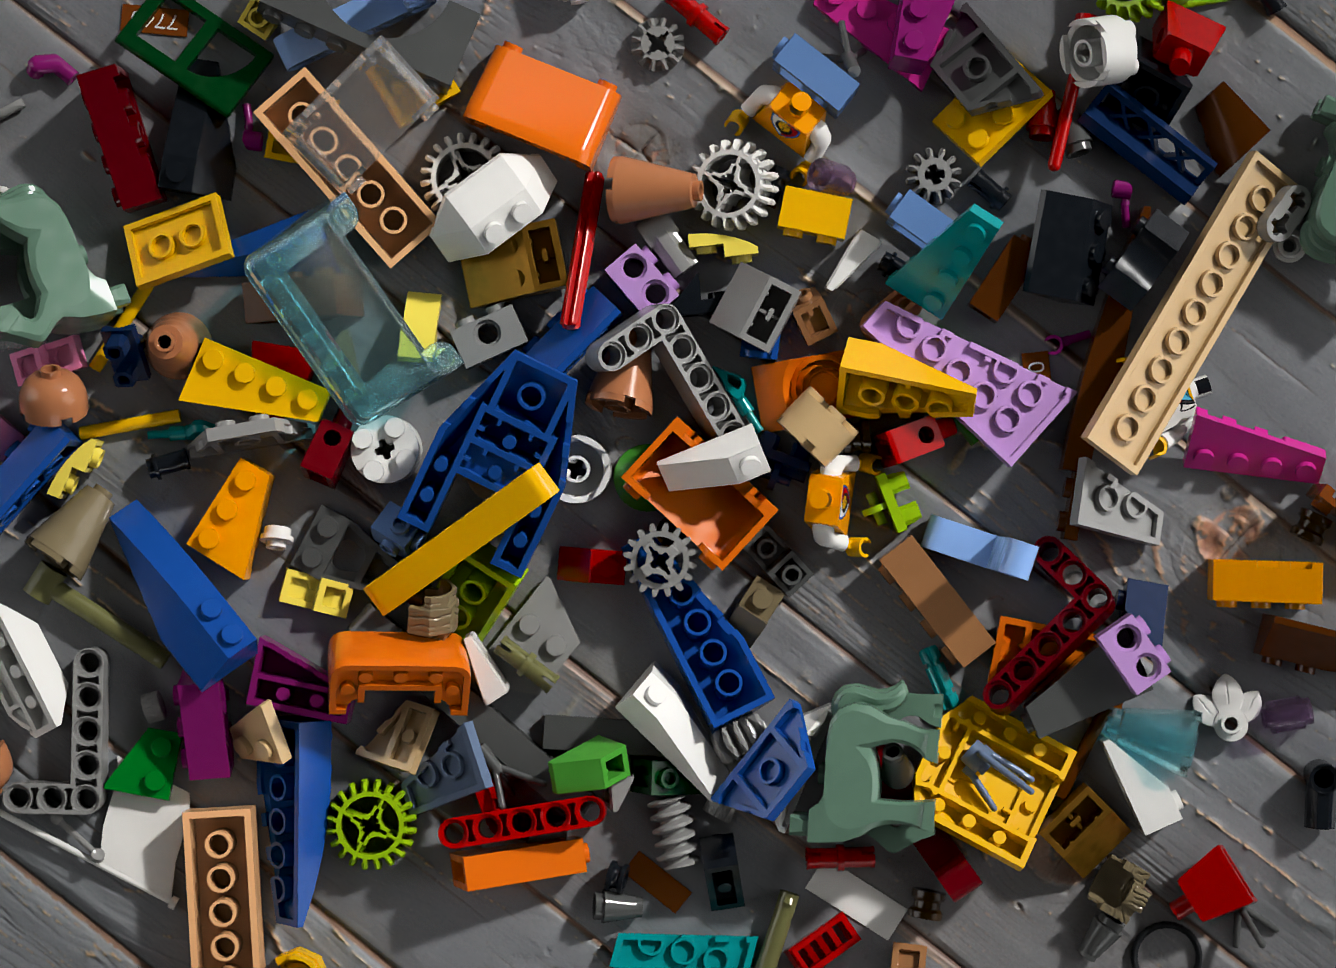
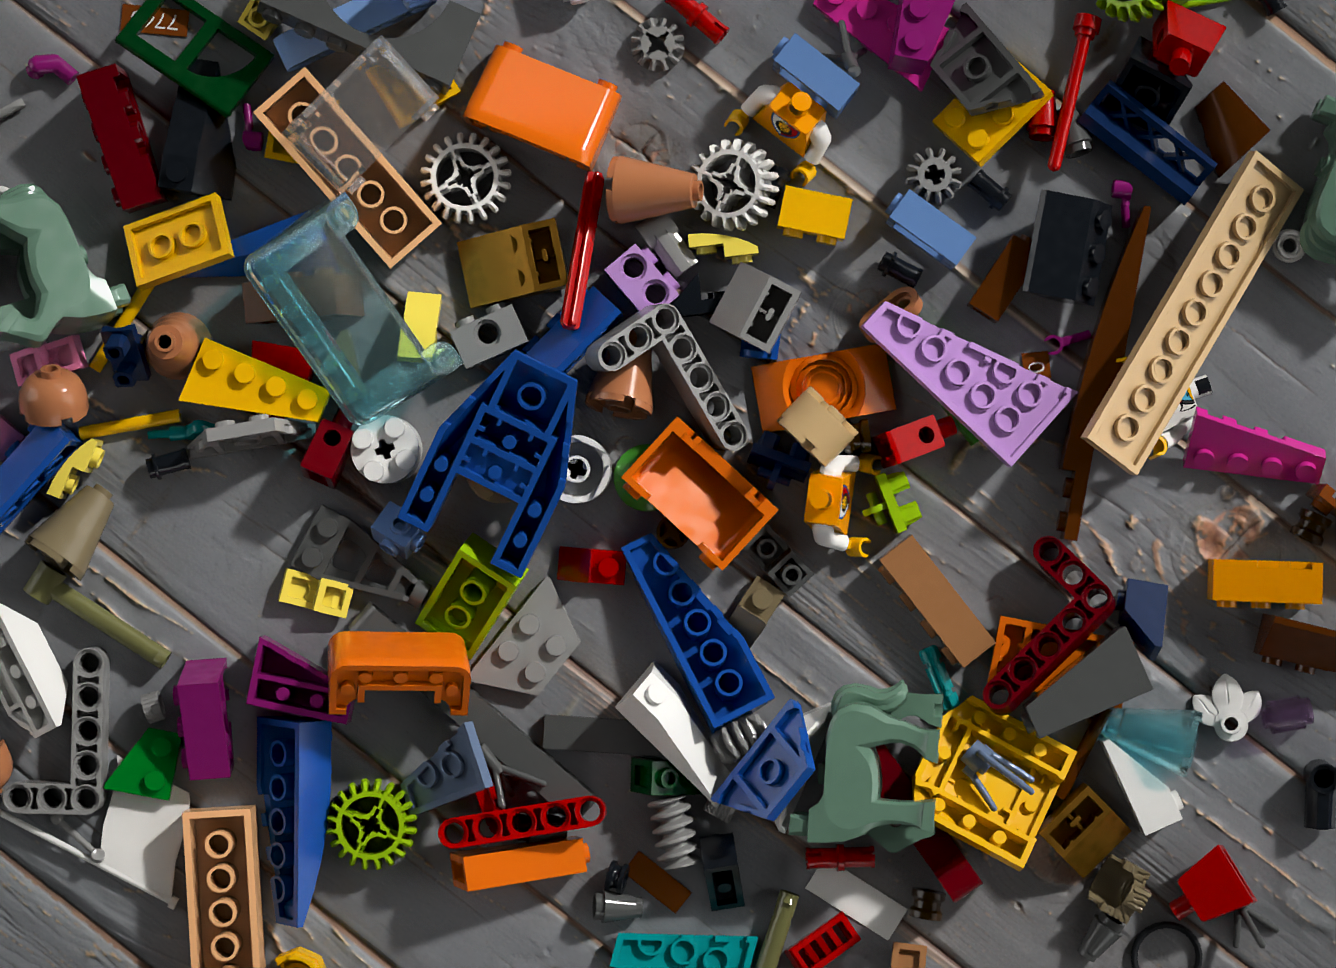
(182, 601): blue wedge -> none
(235, 519): light orange wedge -> none
(261, 736): tan wing -> none
(276, 537): white plate -> none
(402, 738): tan wing -> none
(438, 613): dark tan hair -> none
(461, 539): yellow beam -> none
(487, 673): white slope -> none
(492, 205): white wedge -> none
(526, 664): olive pin -> none
(589, 766): bright green slope -> none
(615, 794): light grey slope -> none
(647, 569): light grey gear -> none
(717, 462): white slope -> none
(737, 395): teal hand -> none
(813, 316): medium nougat bracket -> none
(831, 177): brick -> none
(857, 252): white slope -> none
(883, 381): yellow wedge -> none
(896, 767): dark grey cone -> none
(946, 262): teal wing -> none
(980, 548): light blue beam -> none
(1099, 51): white brick -> none
(1111, 509): light grey wing -> none
(1126, 658): lavender brick -> none
(1143, 259): black brick -> none
(1280, 211): light grey beam -> none

